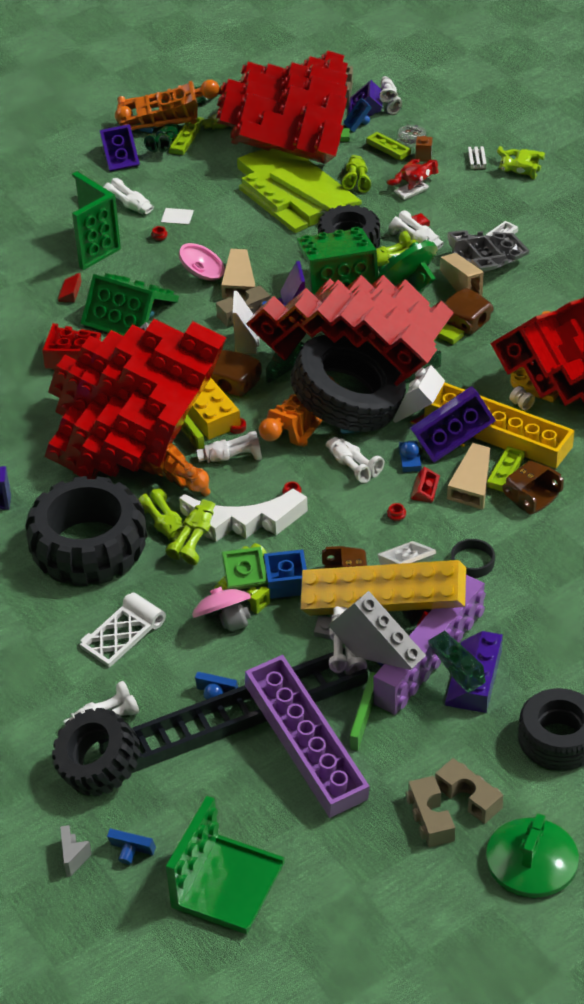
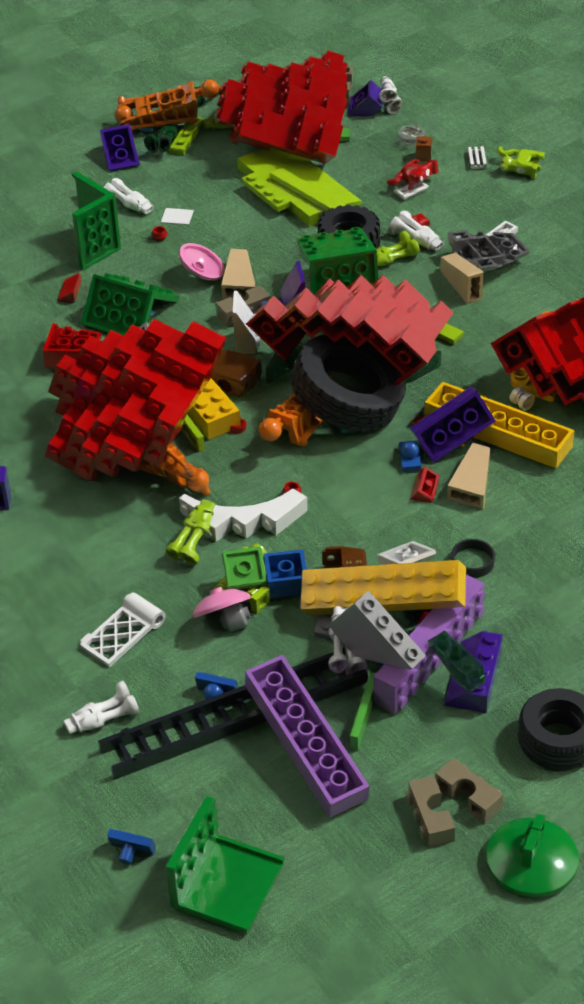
(73, 852): light grey slope -> none
(89, 558): black tyre -> none
(111, 767): black tyre -> none
(170, 522): lime piece -> none
(223, 449): white piece -> none
(286, 216): lime tile -> none
(347, 453): white piece -> none
(355, 167): lime piece -> none
(358, 115): blue tile -> none
(388, 145): lime plate -> none
(396, 512): red plate -> none
(412, 266): green bracket -> none
(421, 392): white slope -> none
(469, 310): reddish brown piece -> none
(507, 465): lime plate -> none
(533, 486): reddish brown piece -> none

